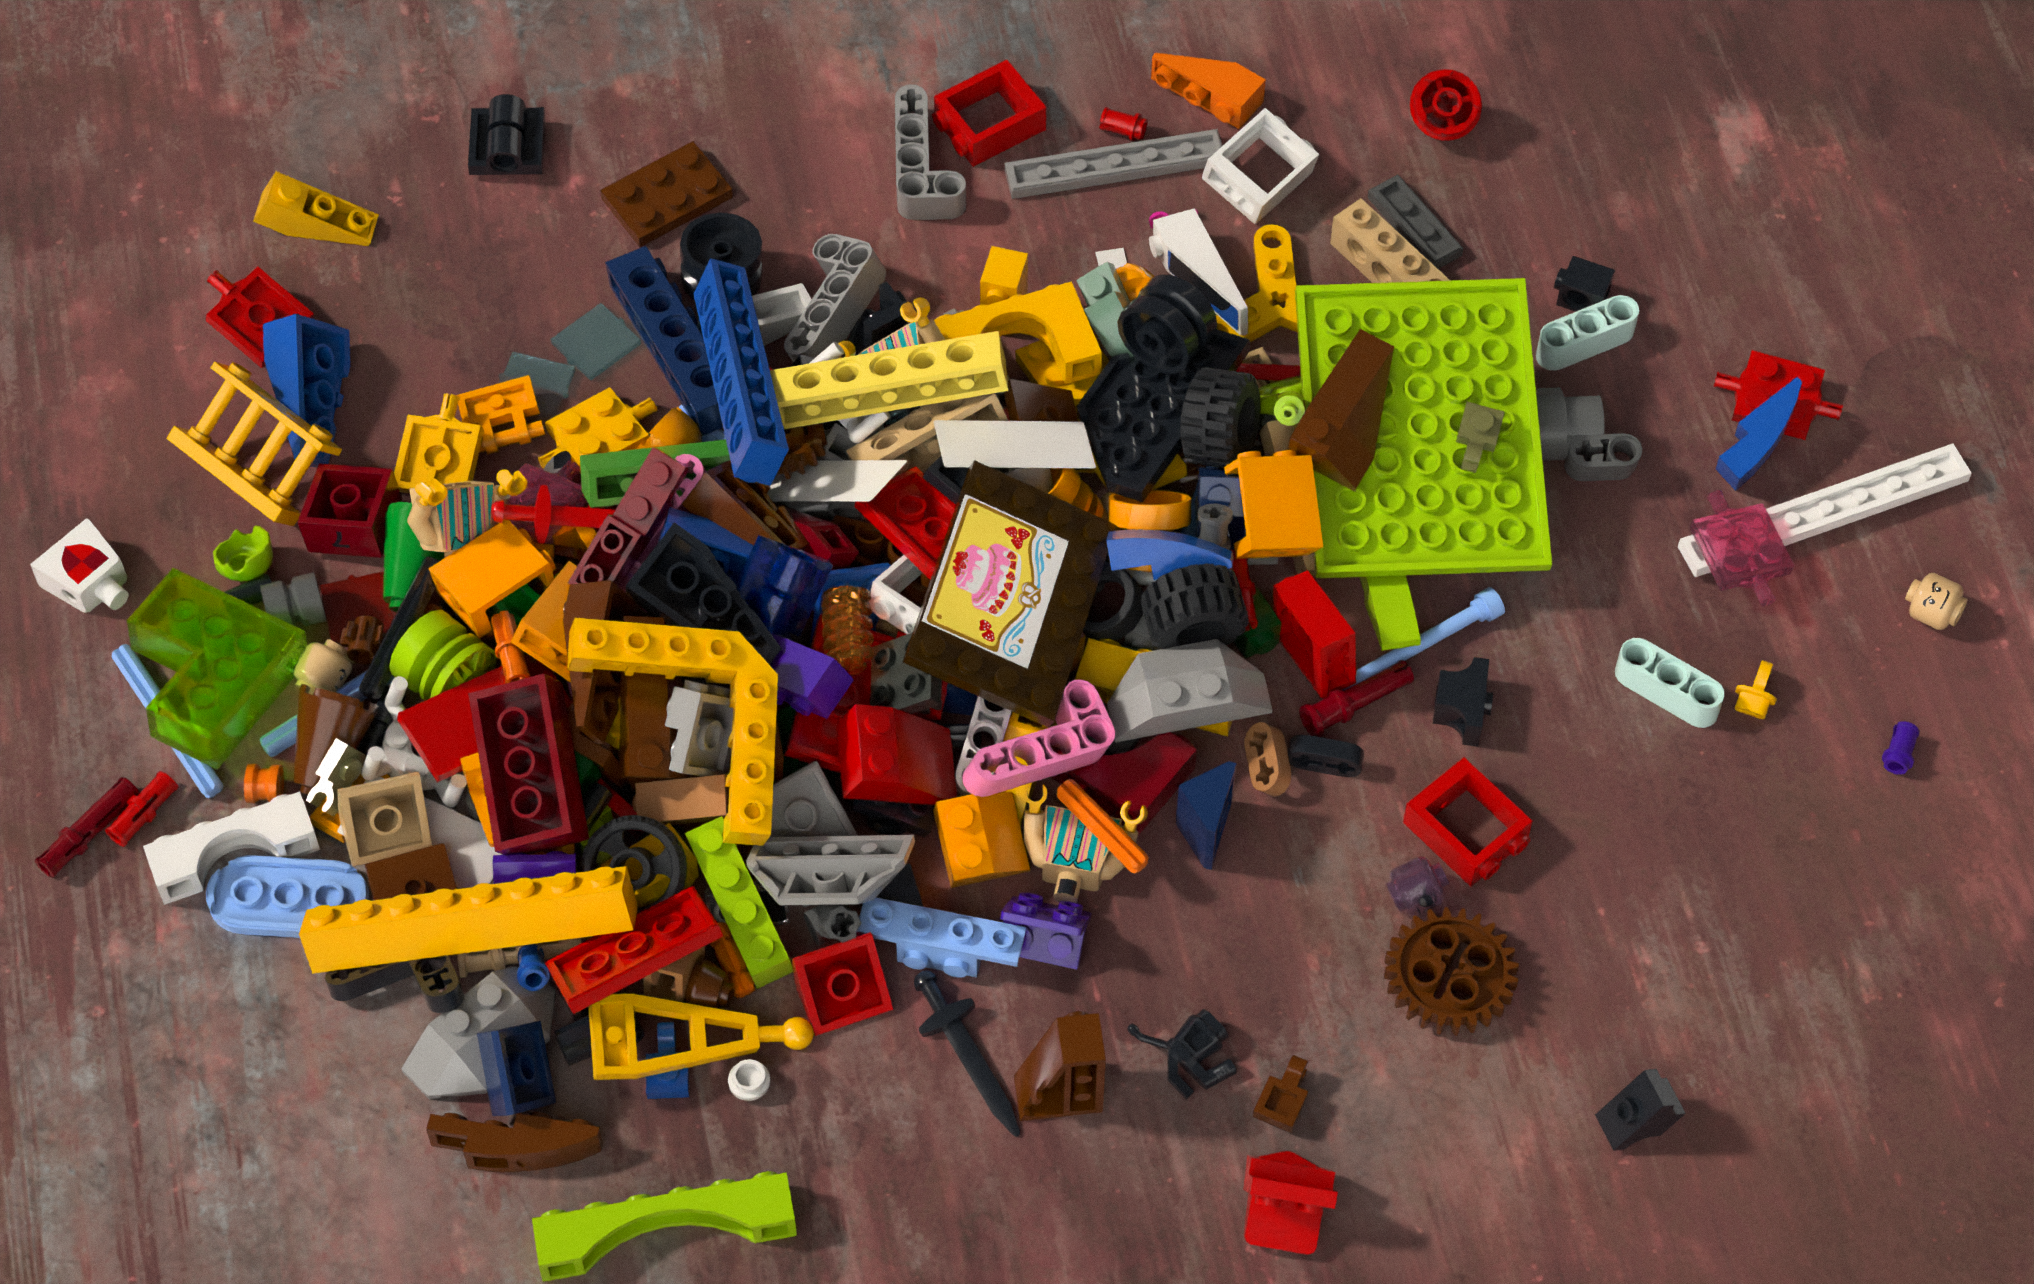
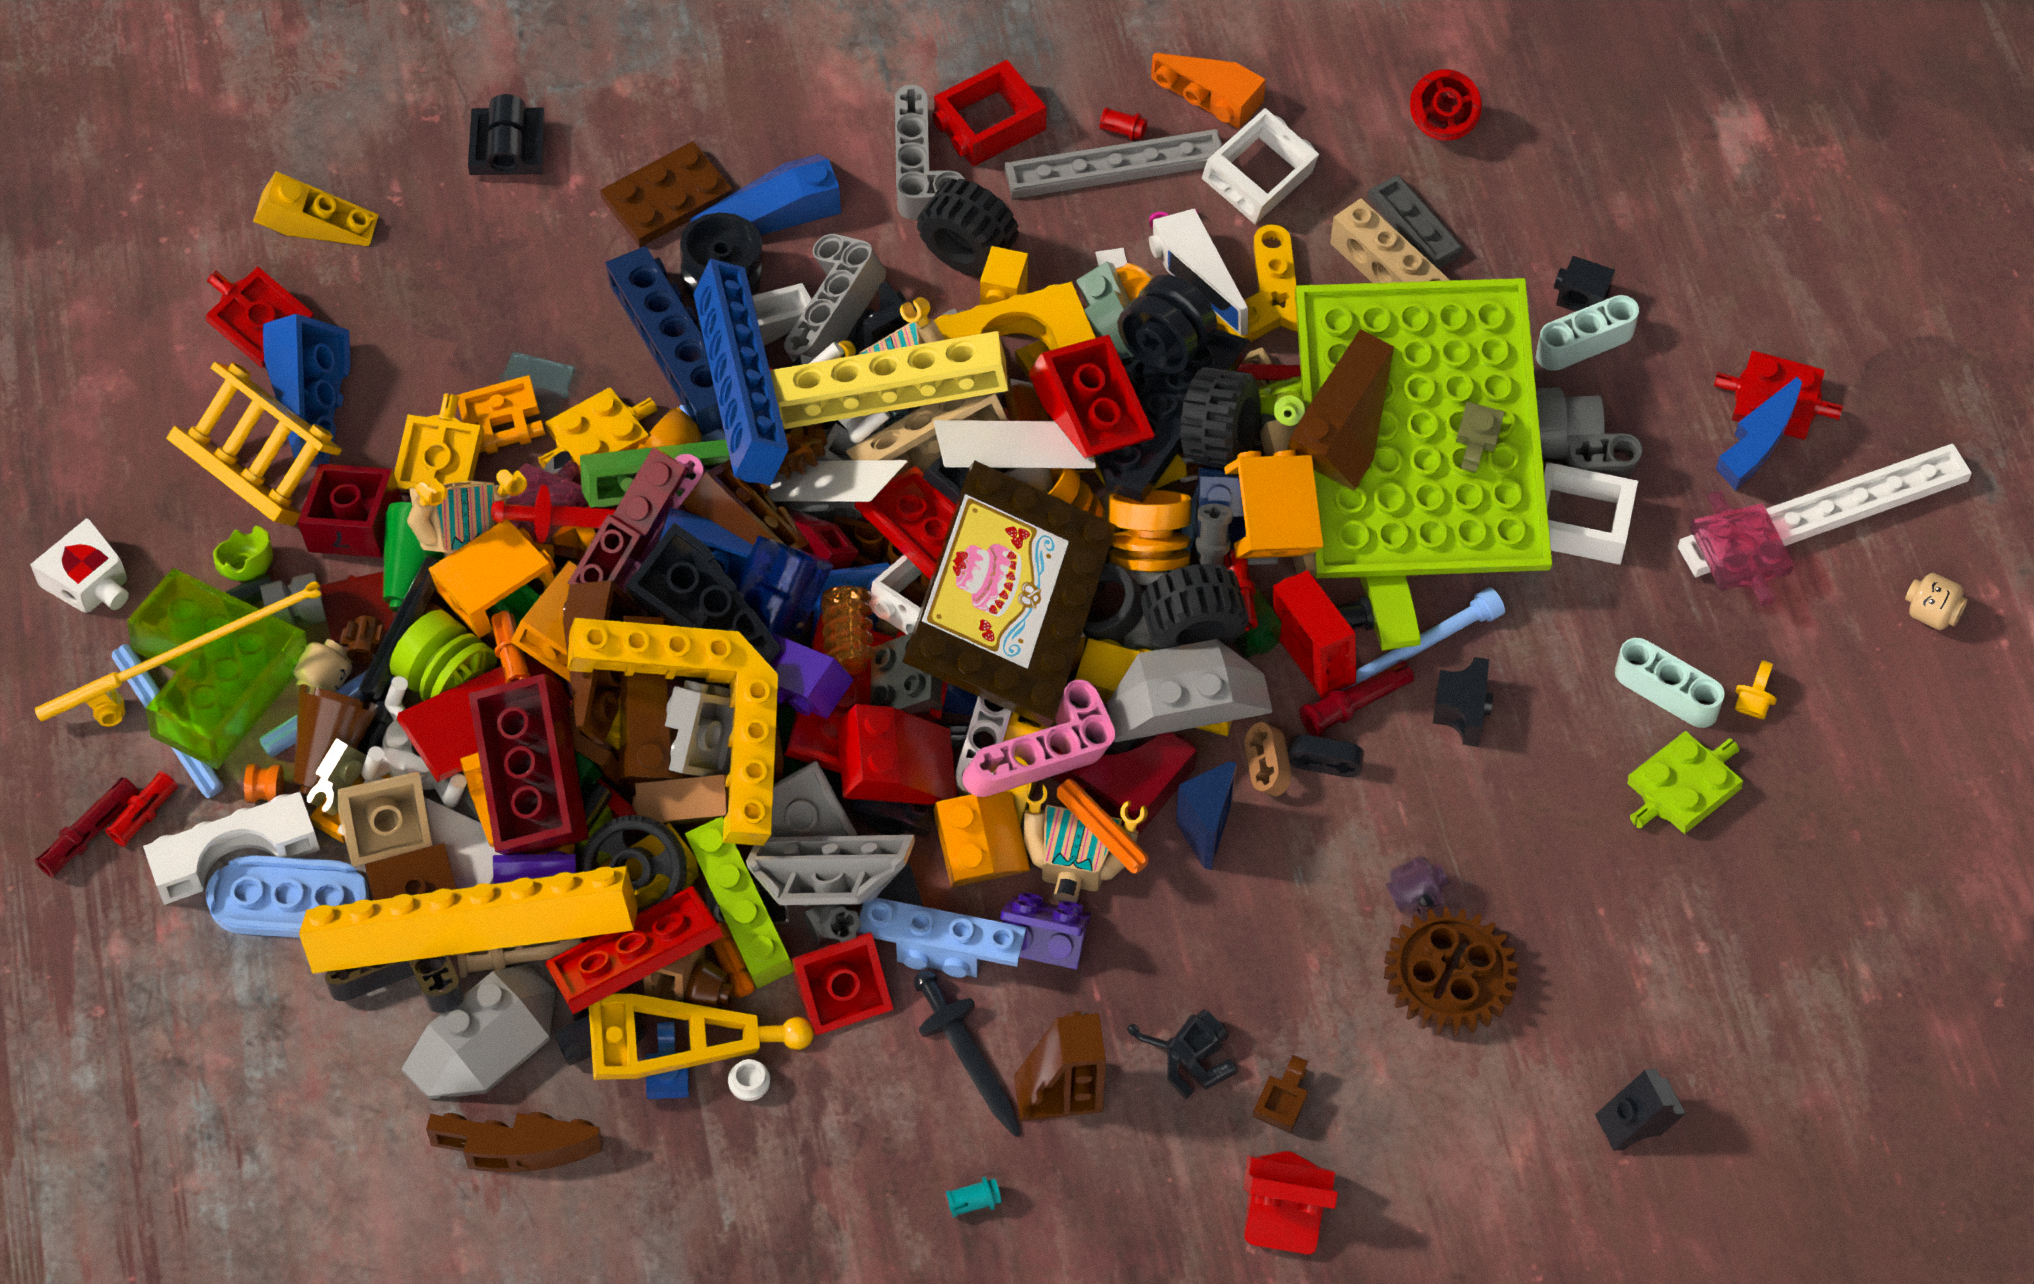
(109, 704): none -> yellow piece
(516, 1068): dark blue slope -> none
(532, 971): blue pin -> none
(576, 1240): lime arch -> none
(595, 341): clear light blue piece -> none
(785, 196): none -> blue wedge
(964, 224): none -> black tyre
(974, 1197): none -> teal pin
(1090, 396): none -> red slope
(1162, 551): blue slope -> none
(1358, 613): none -> black bush
(1463, 777): red window -> none
(1587, 541): none -> white window
(1684, 782): none -> lime plate
(1899, 756): dark purple pin -> none

